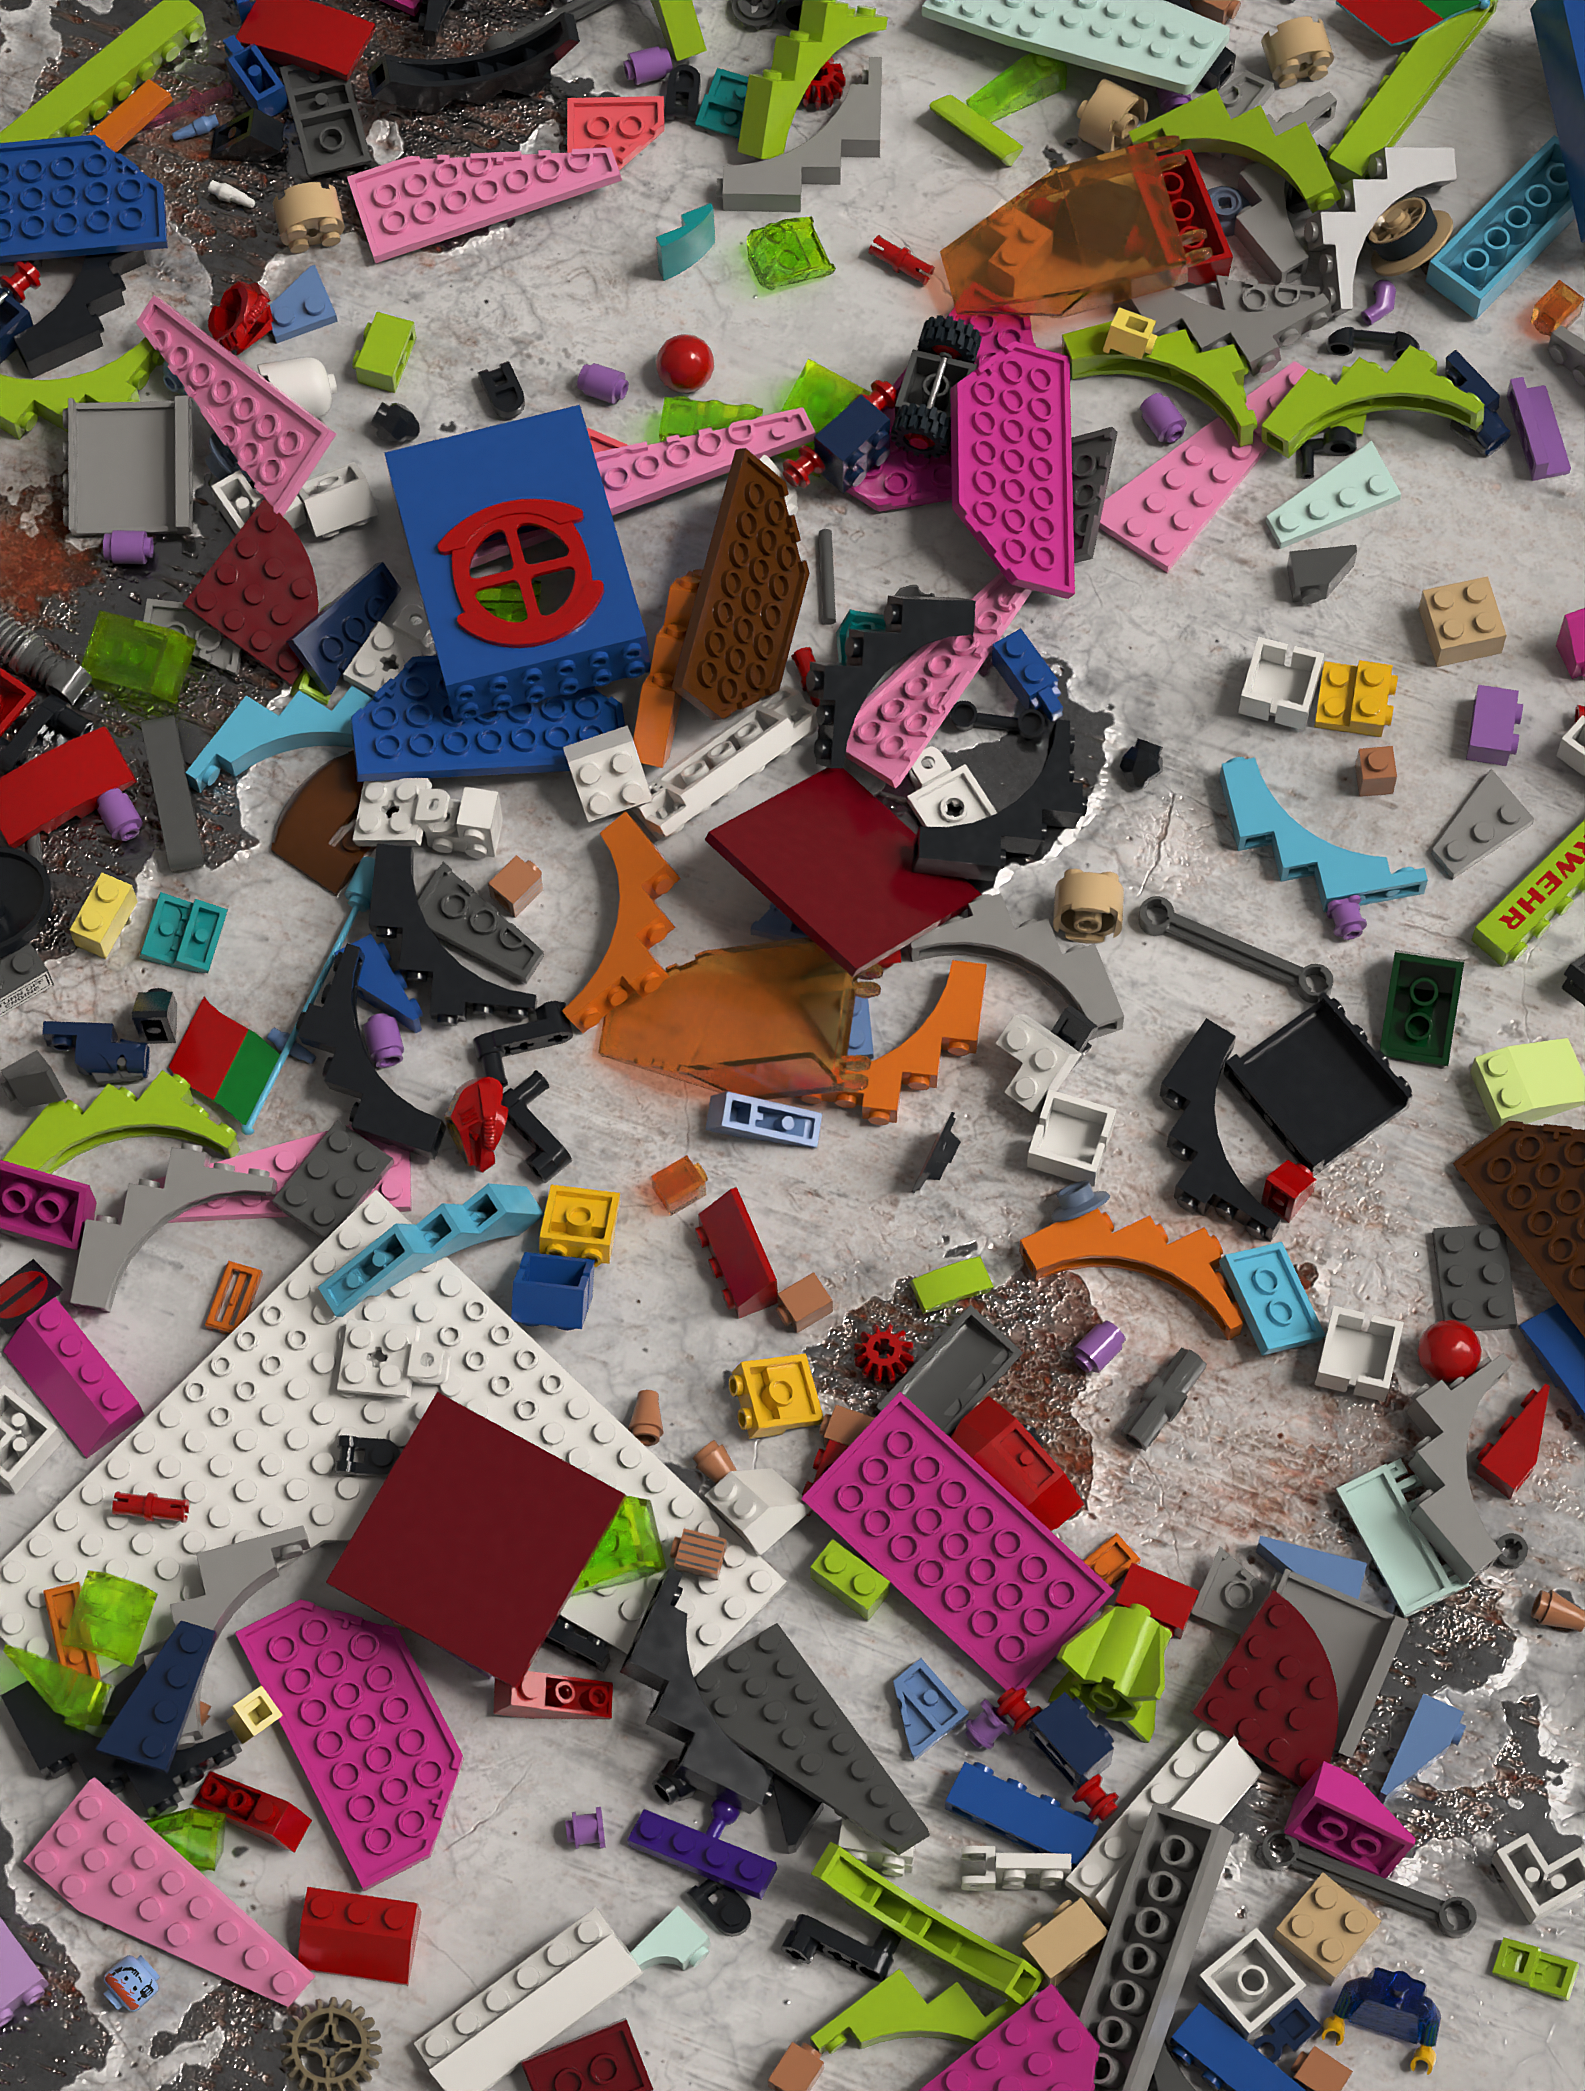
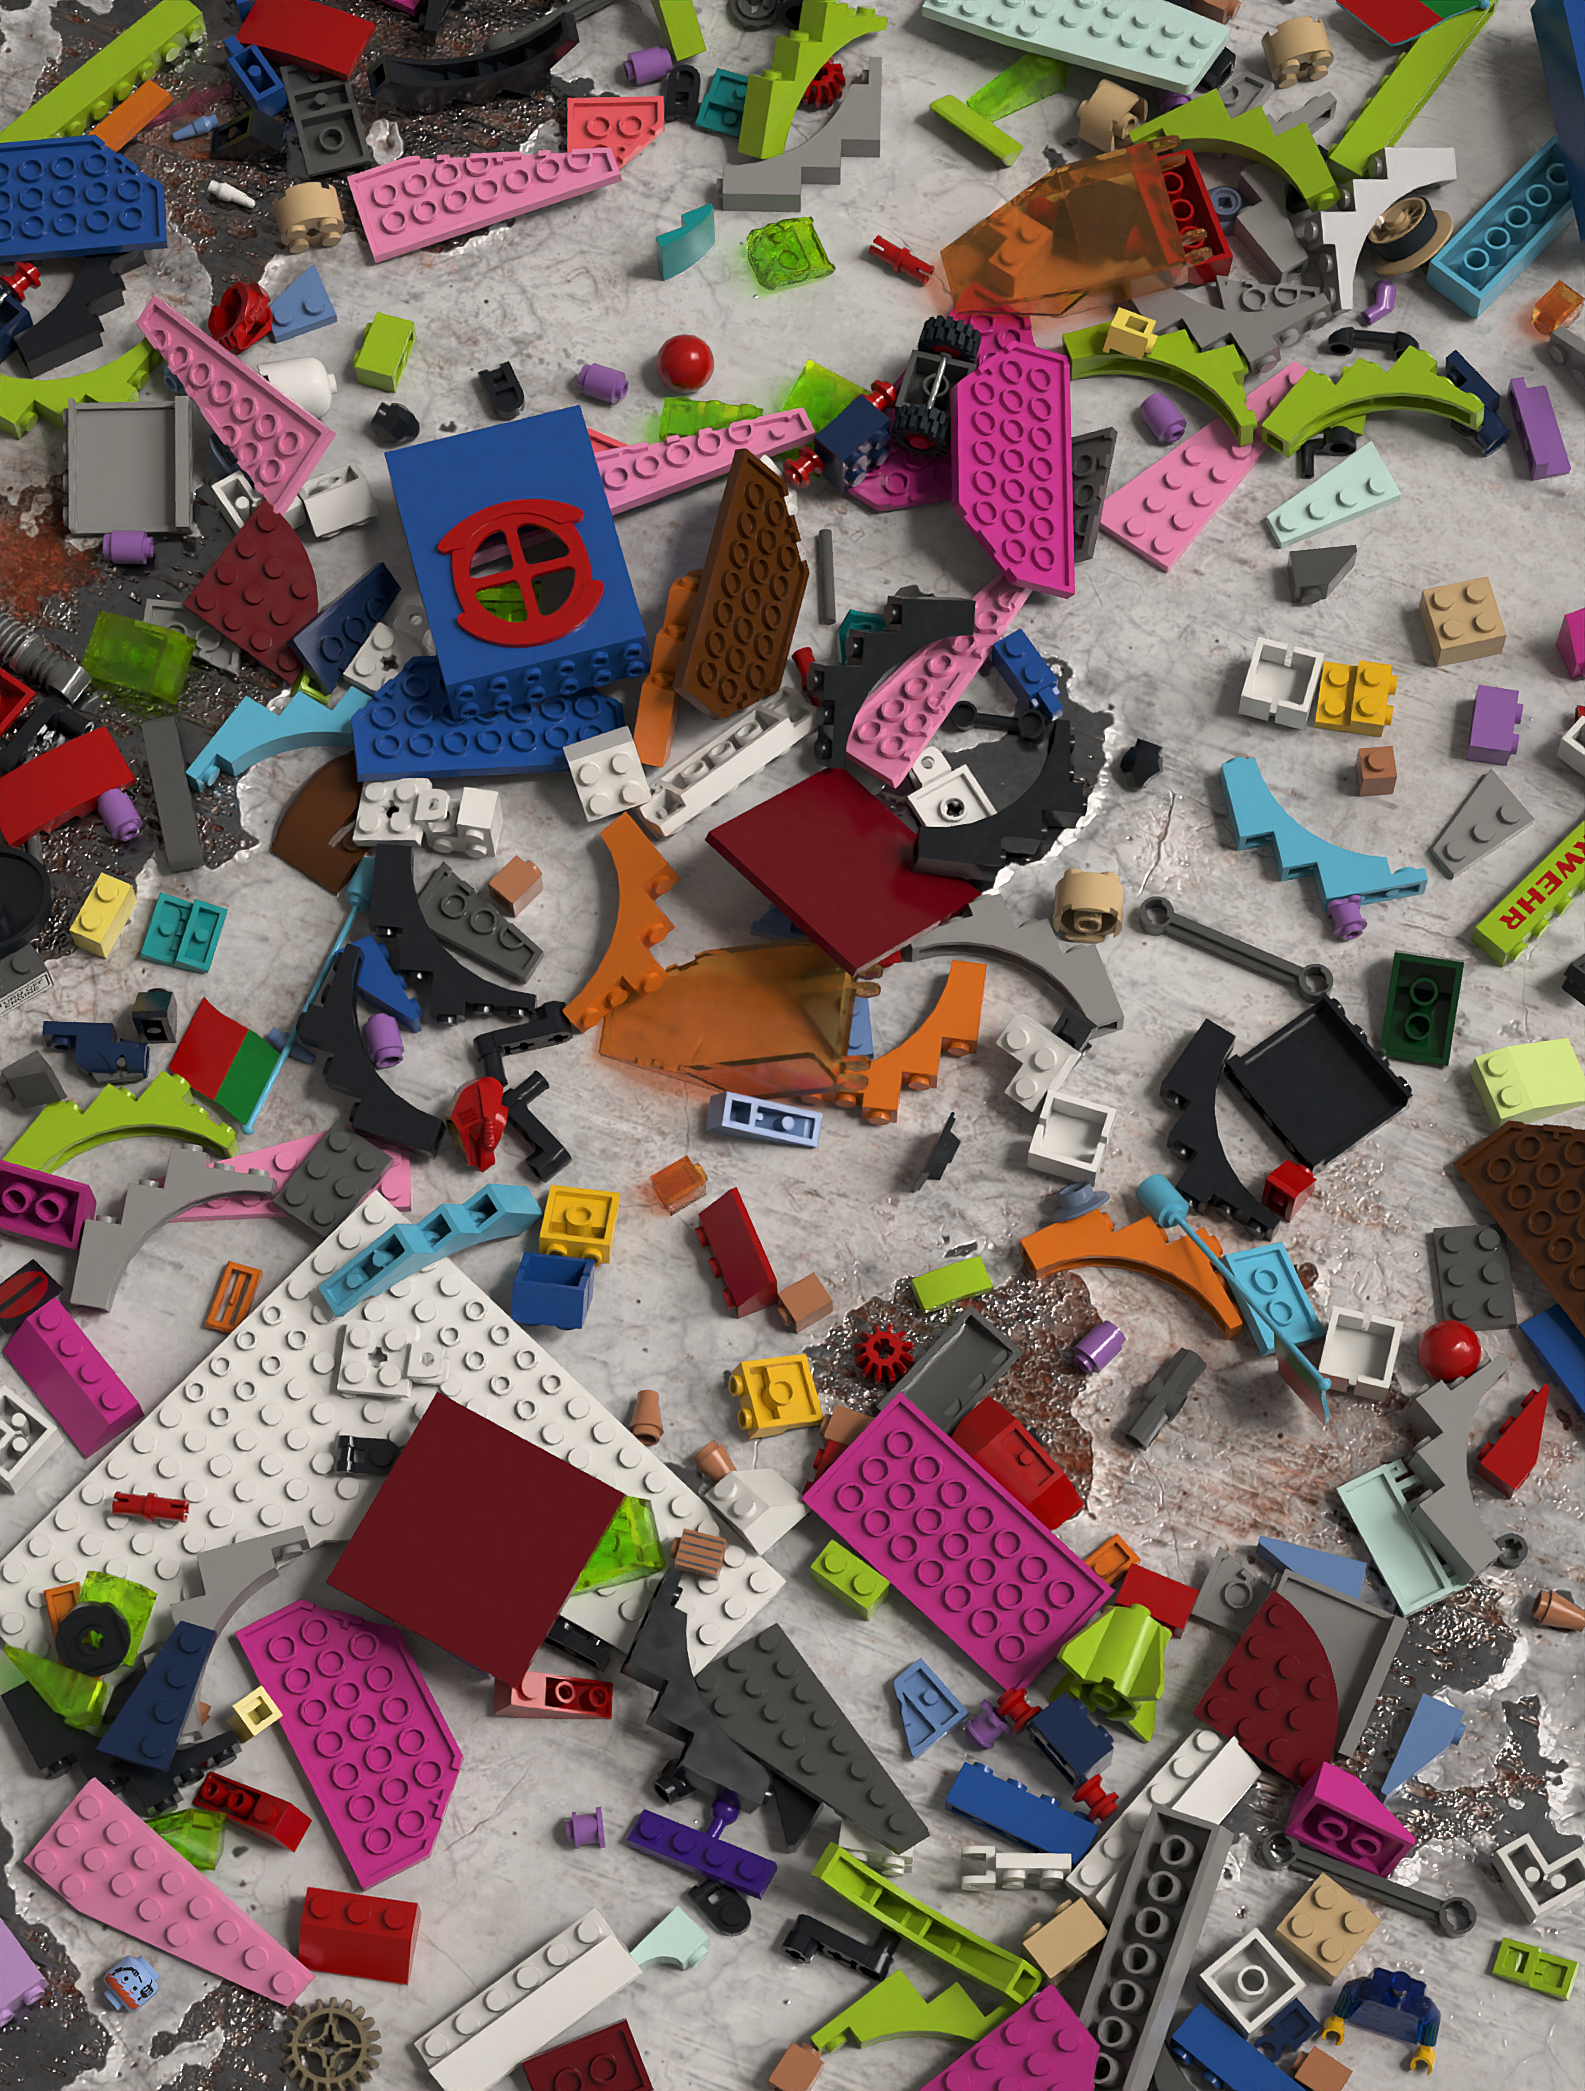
(83, 1656): none -> black plate
(1170, 1210): none -> medium azure flag

